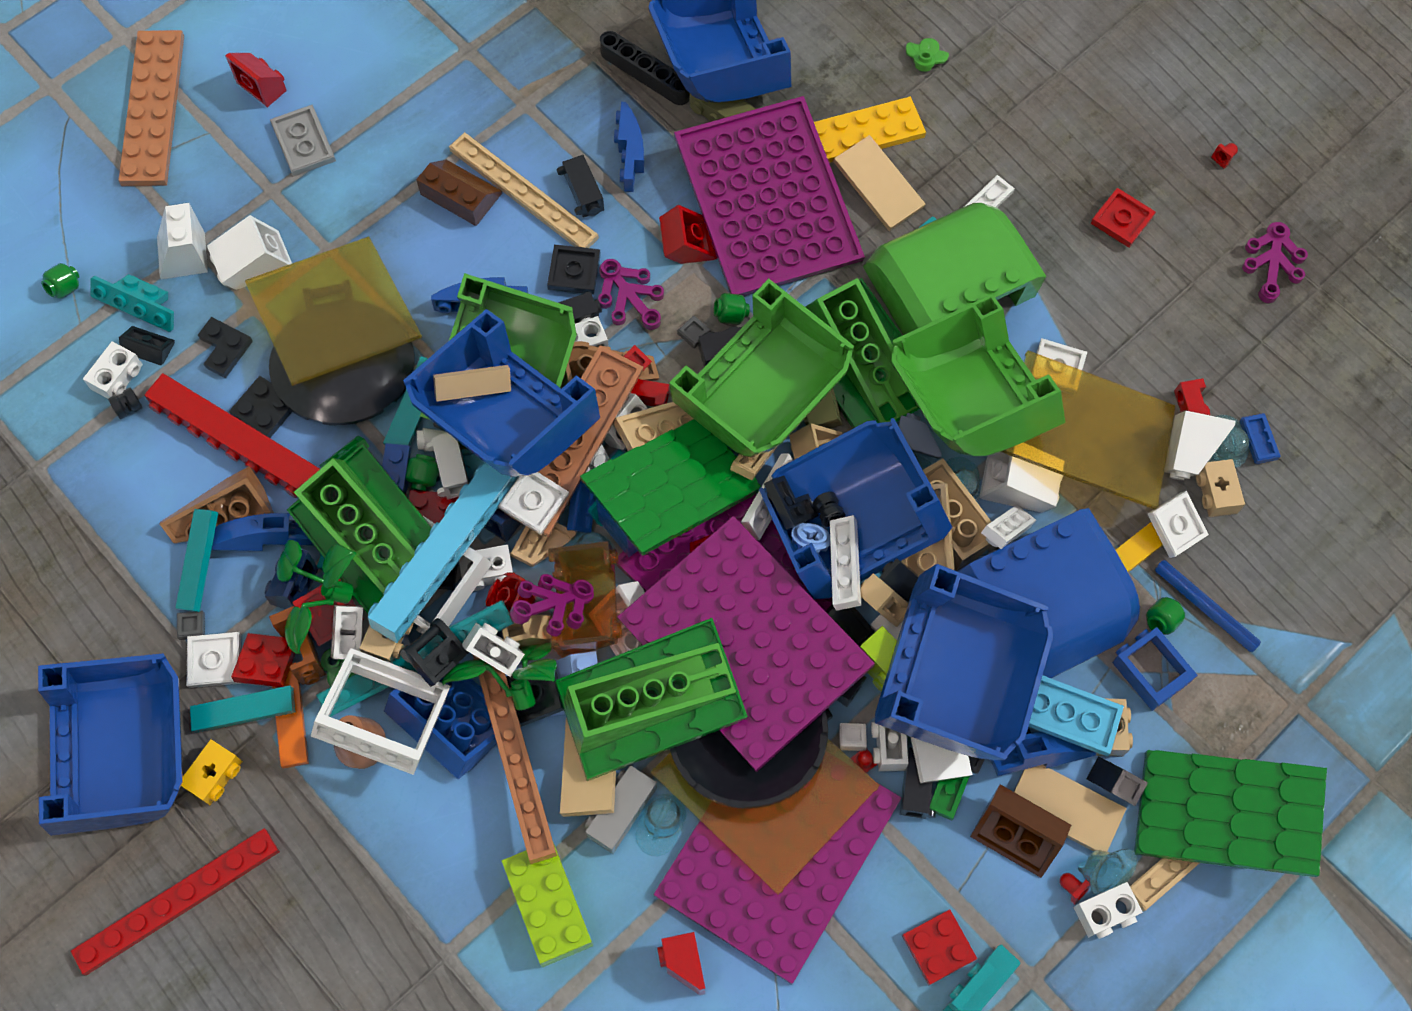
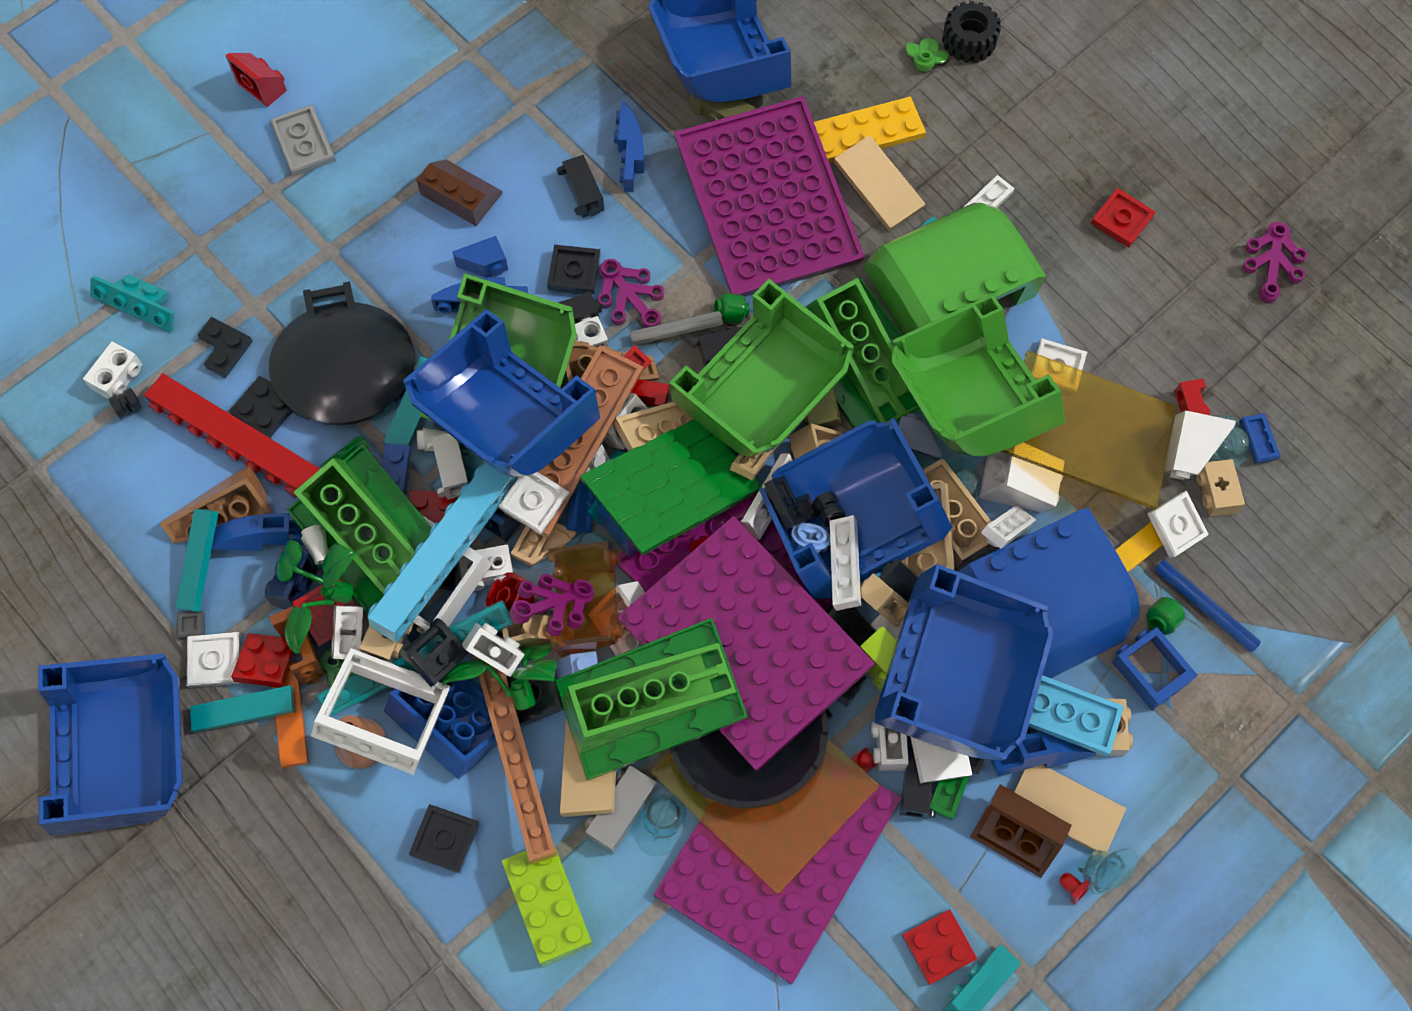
(60, 280): green head -> none
(146, 344): black slope -> none
(151, 108): nougat plate -> none
(174, 902): red plate -> none
(181, 243): white slope -> none
(214, 759): yellow brick -> none
(247, 252): white slope -> none
(315, 542): none -> white cone
(332, 310): clear yellow piece -> none
(422, 472): green head -> none
(444, 838): none -> black plate
(472, 383): tan tile -> none
(482, 258): none -> blue slope
(523, 192): tan tile -> none
(643, 67): black beam -> none
(676, 328): none -> light grey axle
(683, 961): red slope -> none
(685, 236): red slope -> none
(852, 736): white tile -> none
(967, 45): none -> black tyre
(1106, 905): white brick -> none
(1117, 781): black slope -> none
(1159, 880): tan tile -> none
(1224, 154): red piece -> none
(1232, 812): green piece -> none

